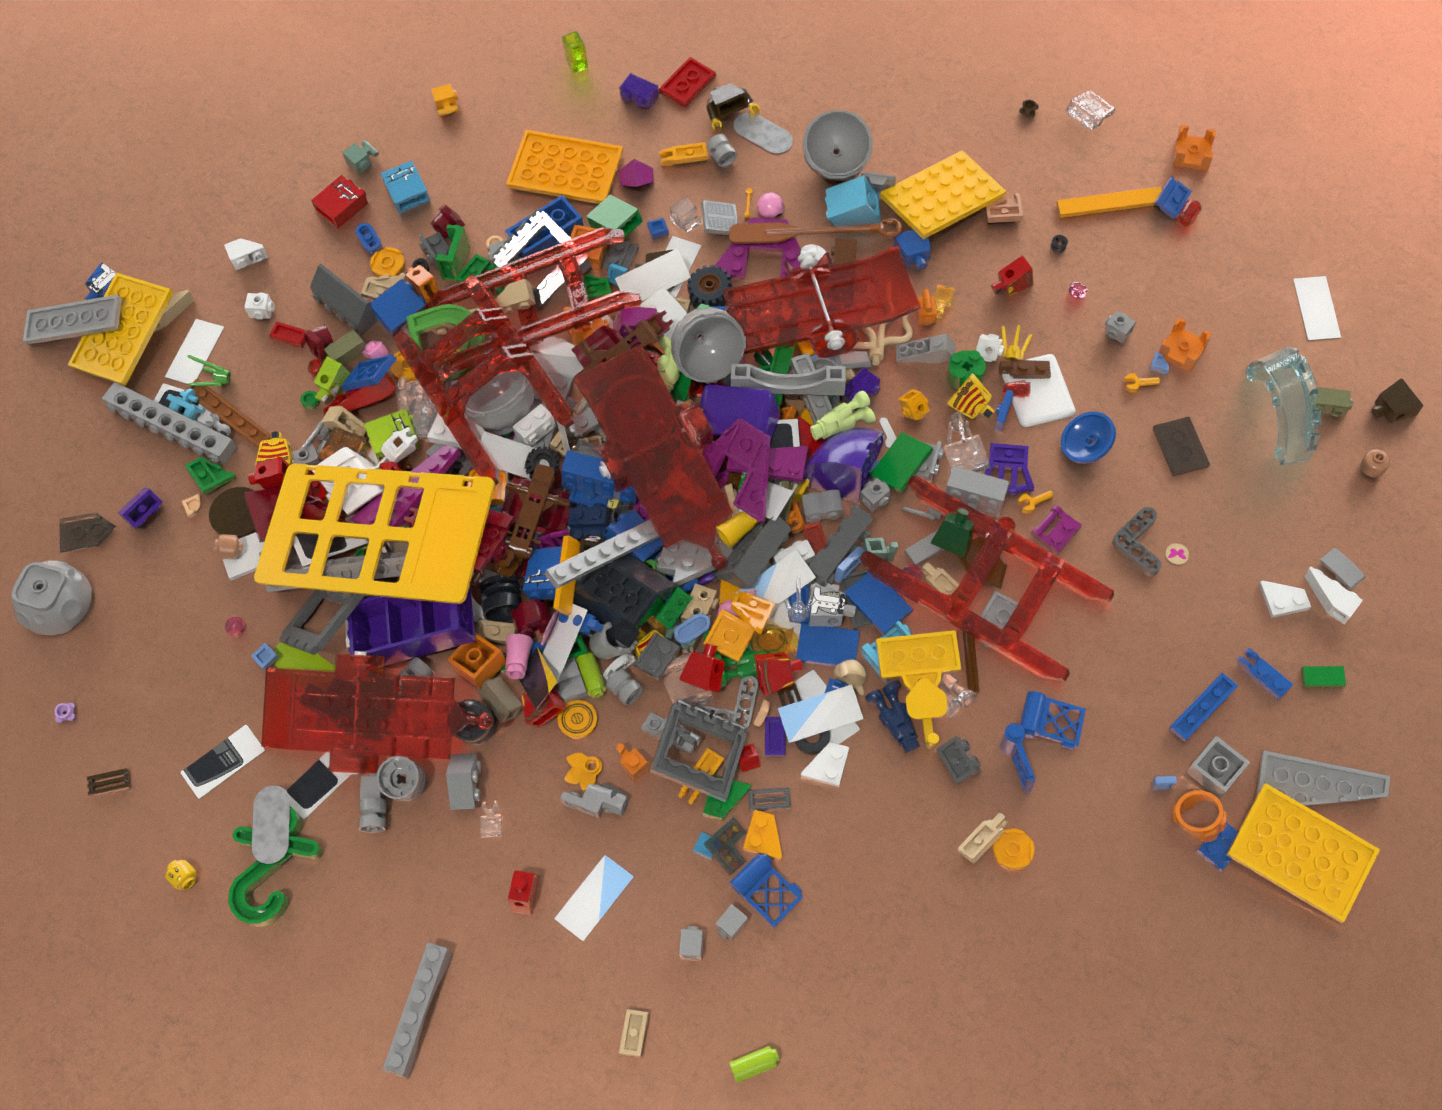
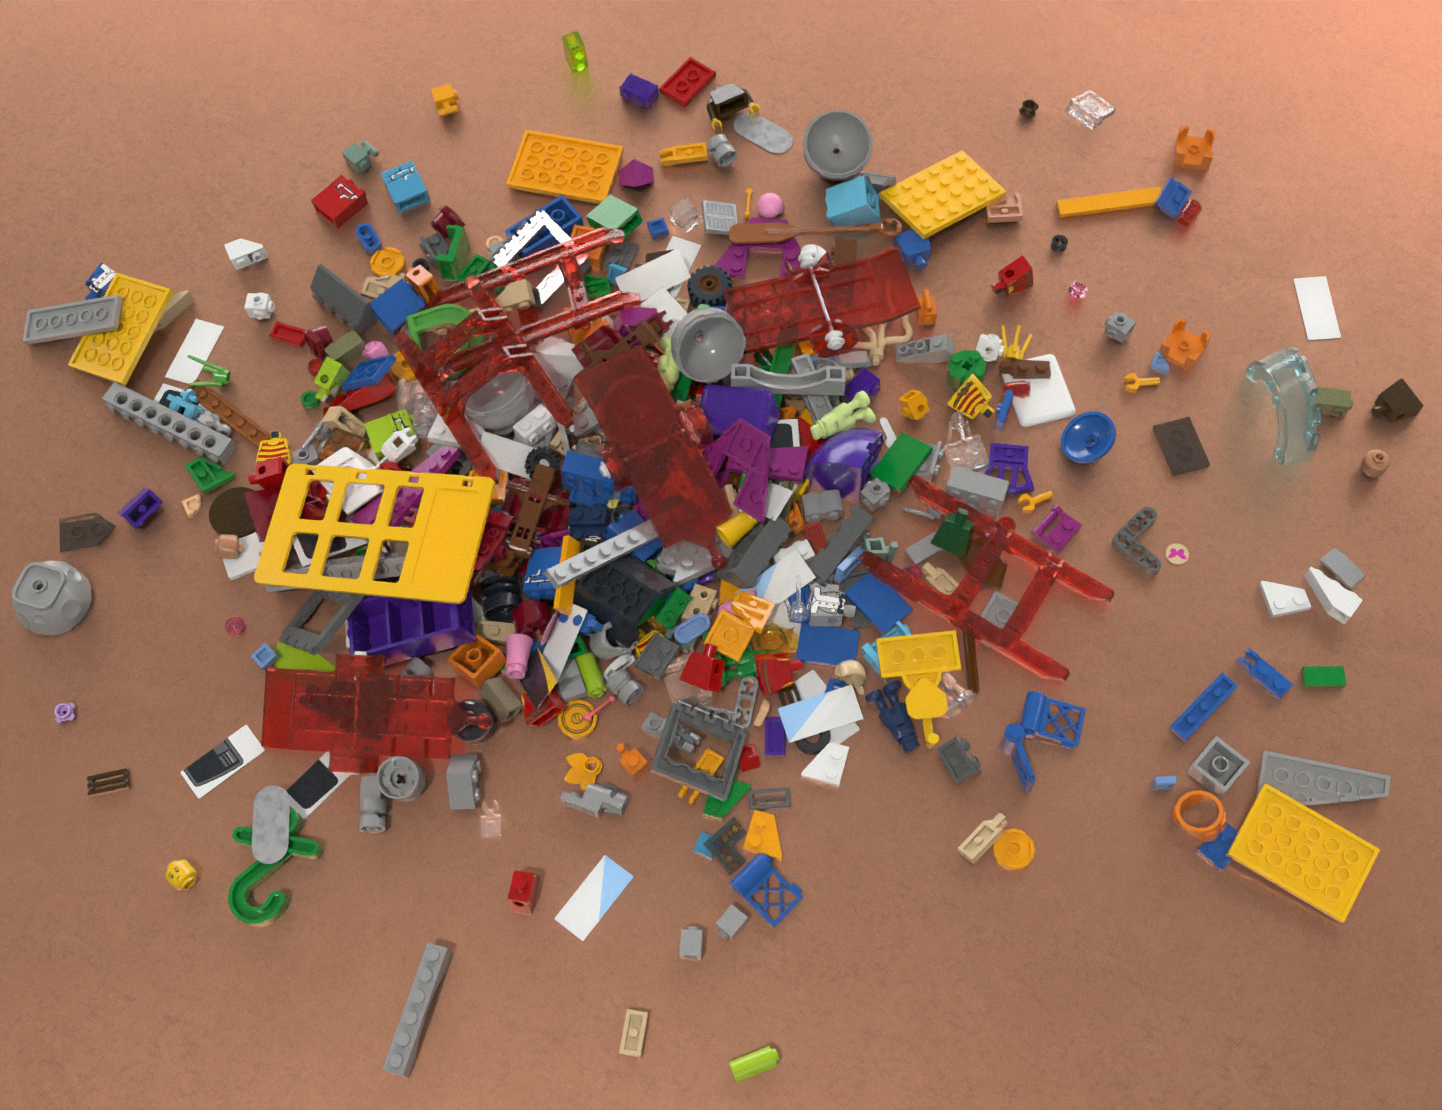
(587, 716): none -> coral hinge
(943, 297): clear yellow plate -> none

